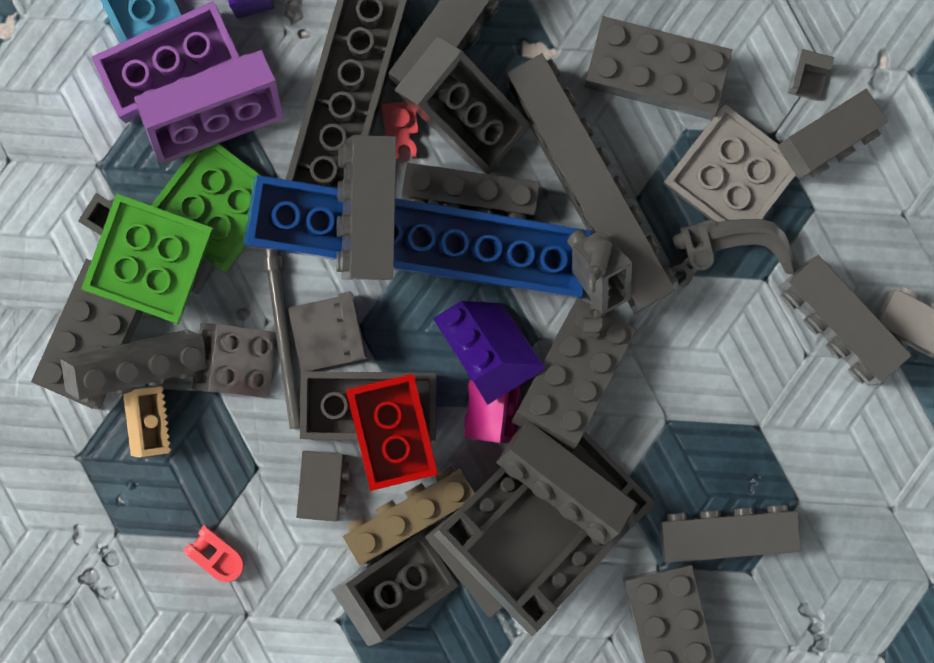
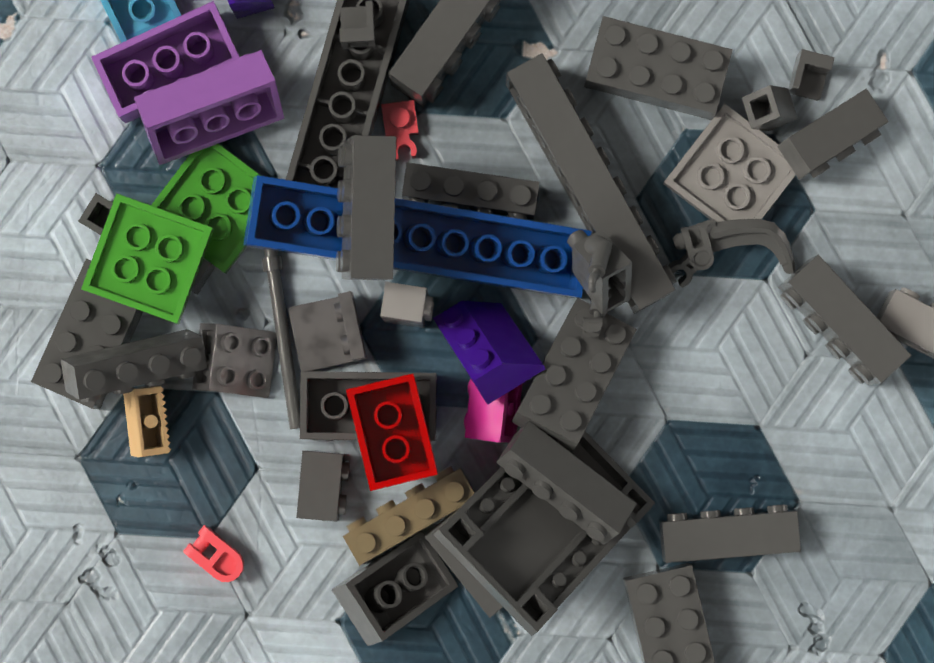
(357, 26): none -> dark grey panel
(406, 305): none -> light grey brick
(462, 105): dark grey brick -> none
(769, 108): none -> dark grey brick

